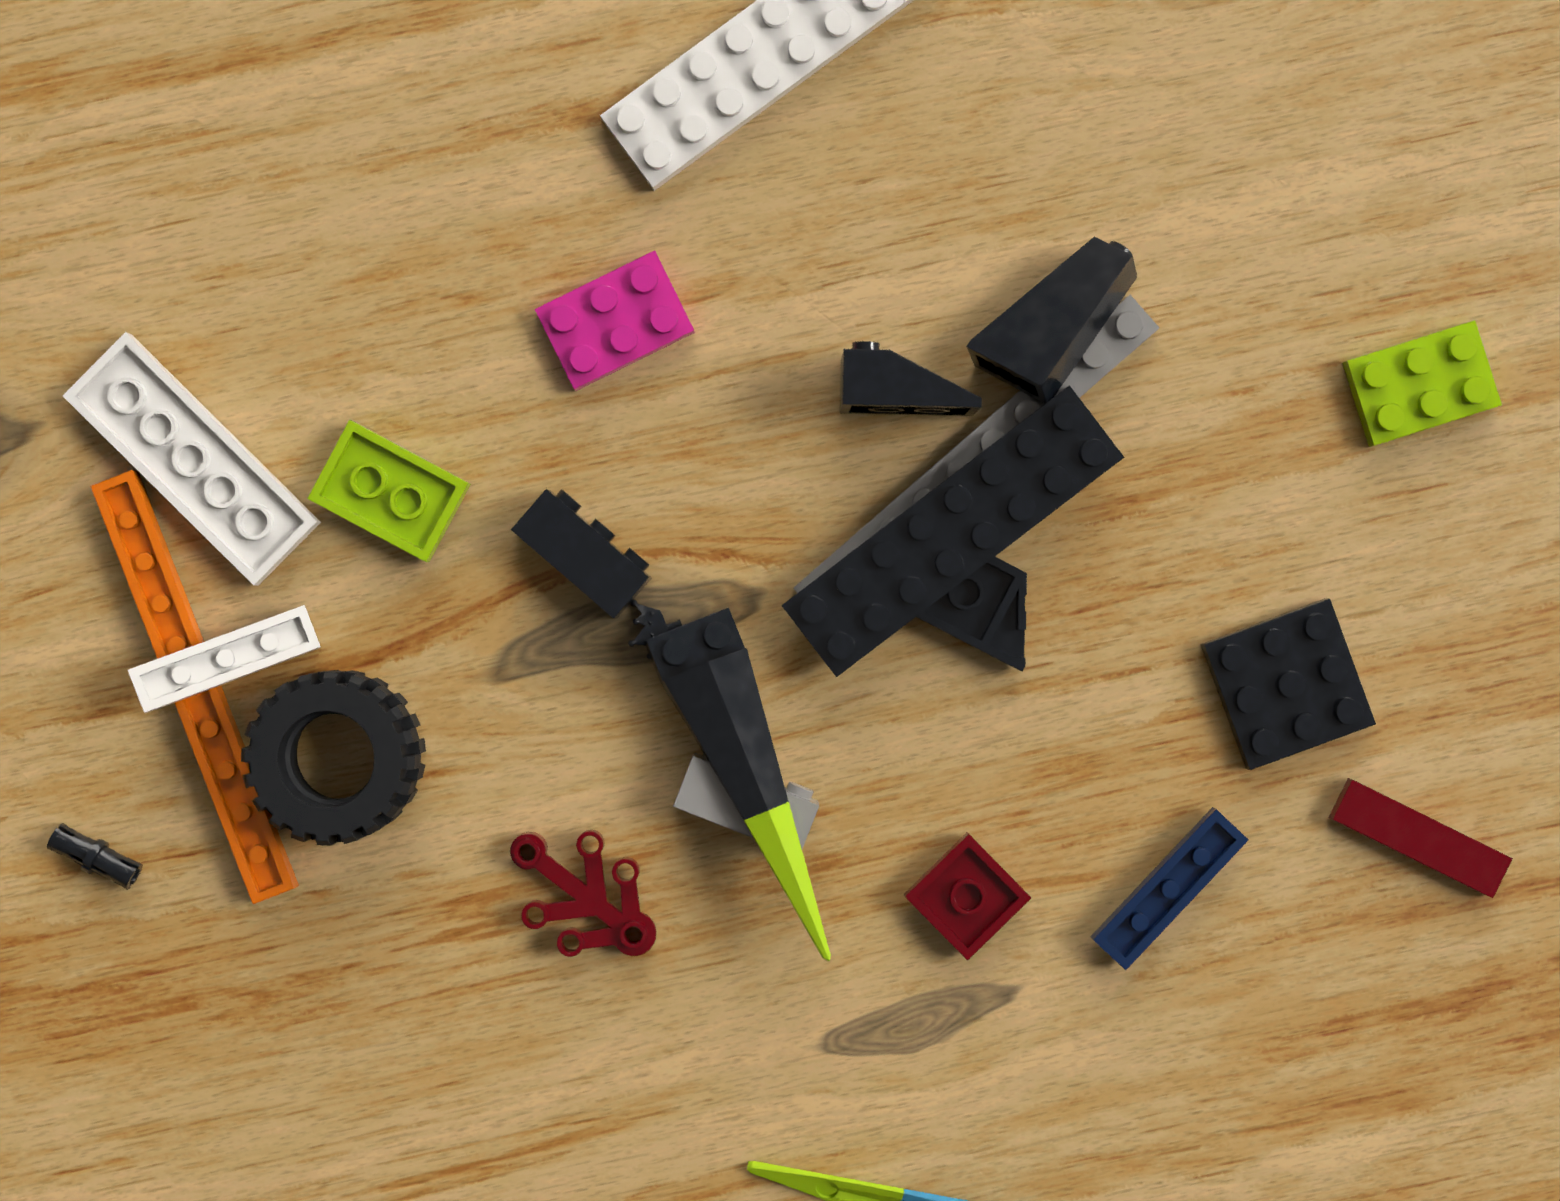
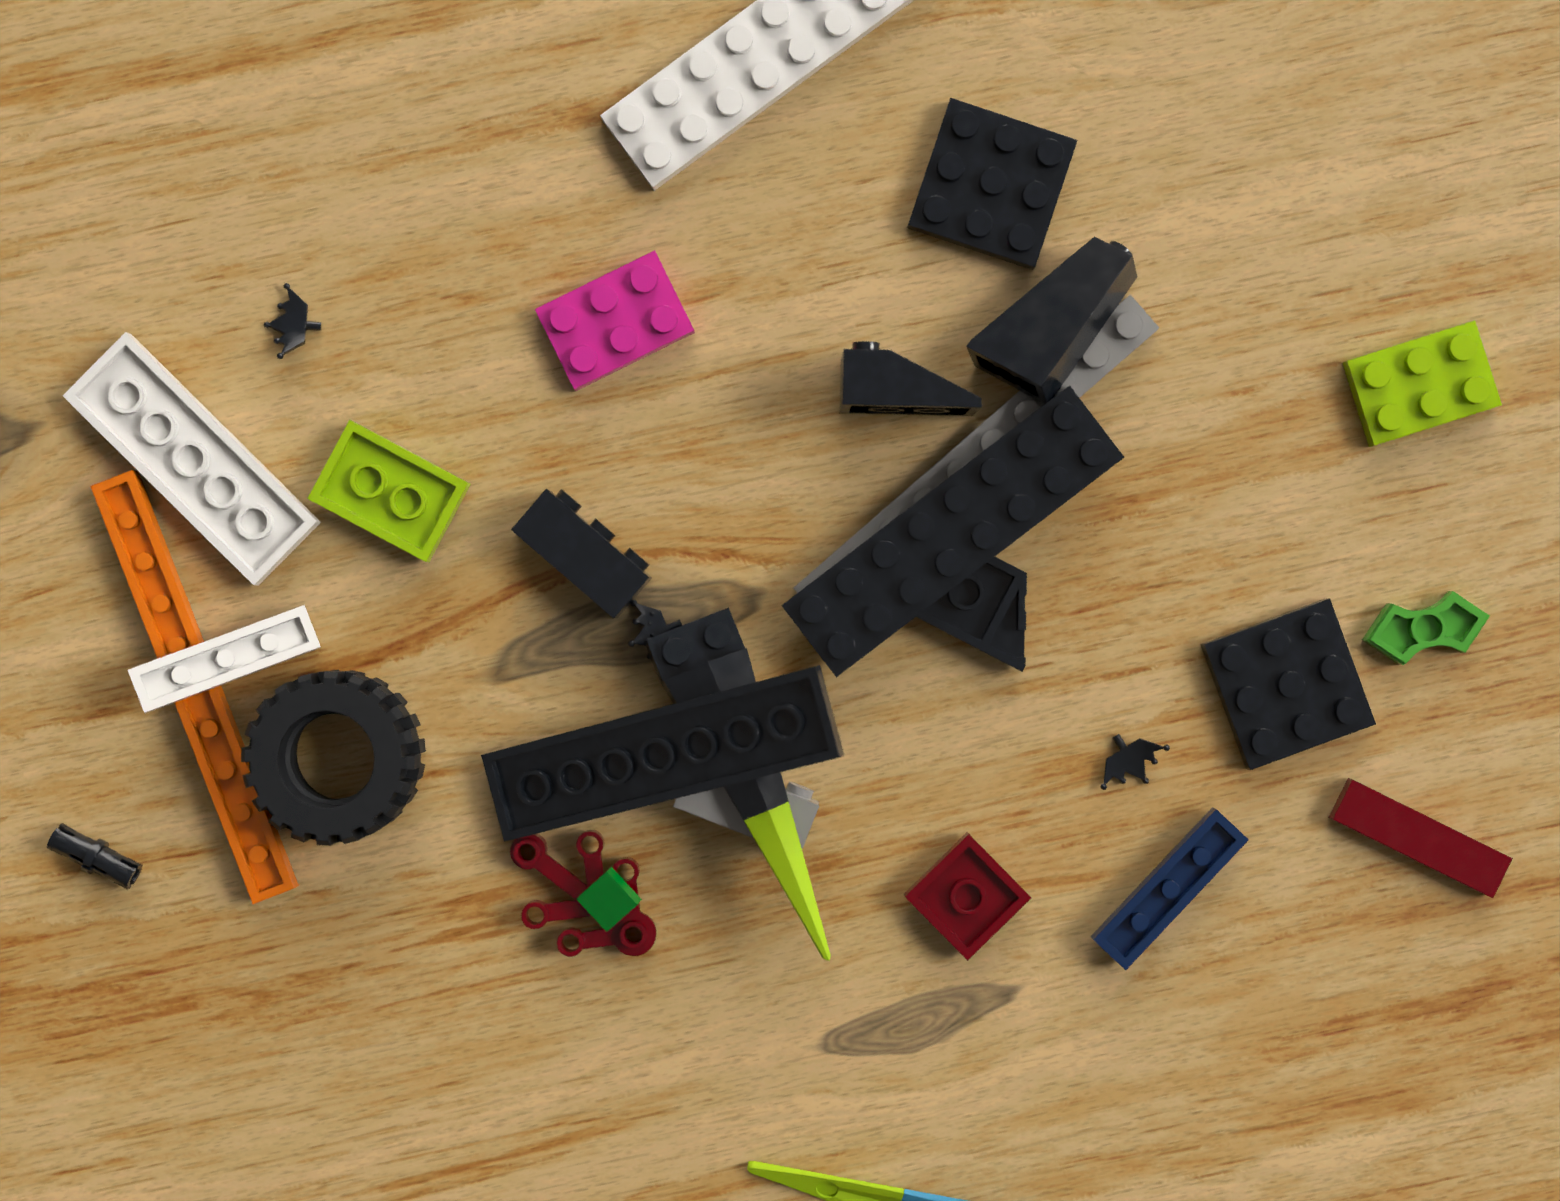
(292, 323): none -> black piece
(609, 899): none -> green tile
(663, 754): none -> black plate
(992, 184): none -> black plate
(1130, 760): none -> black piece
(1404, 632): none -> bright green tile

